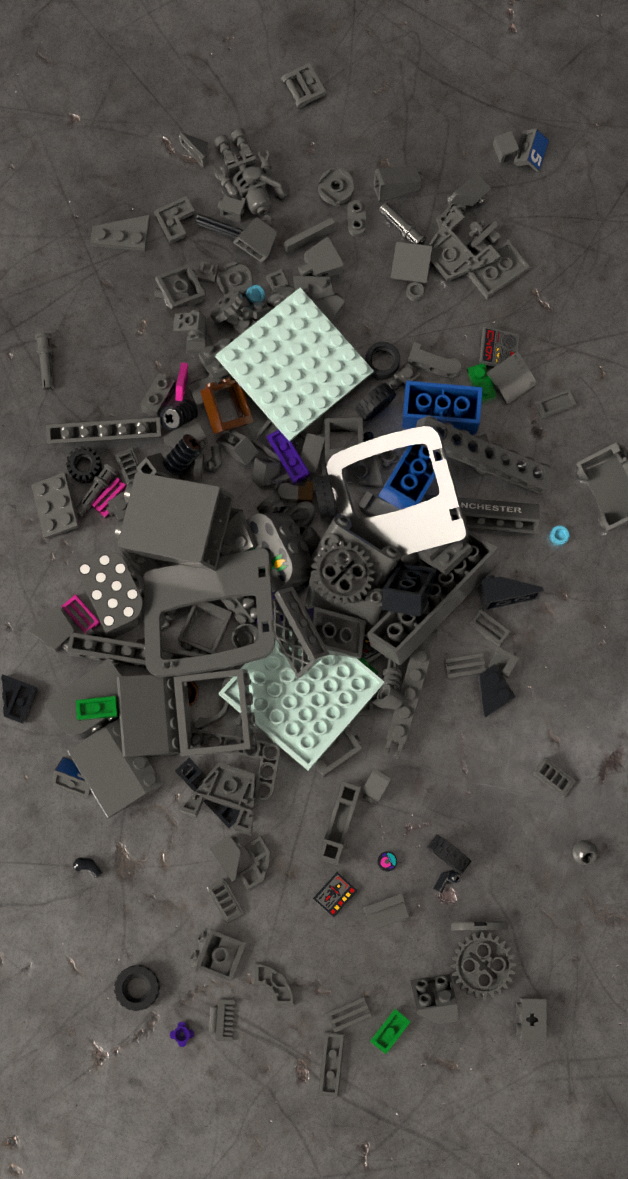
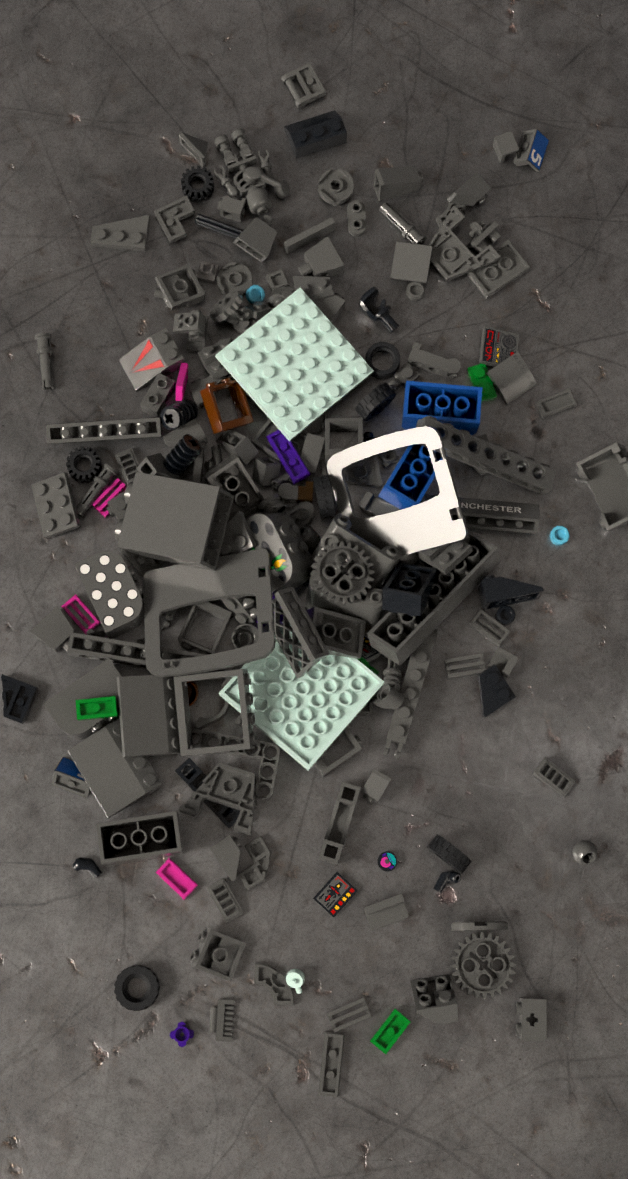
(139, 838): none -> dark grey brick
(152, 356): none -> slope
(176, 878): none -> dark pink tile
(194, 174): none -> black tyre
(235, 480): none -> dark grey slope
(295, 979): none -> light aqua piece
(316, 134): none -> black slope
(380, 313): none -> black piece
(505, 615): none -> black tile

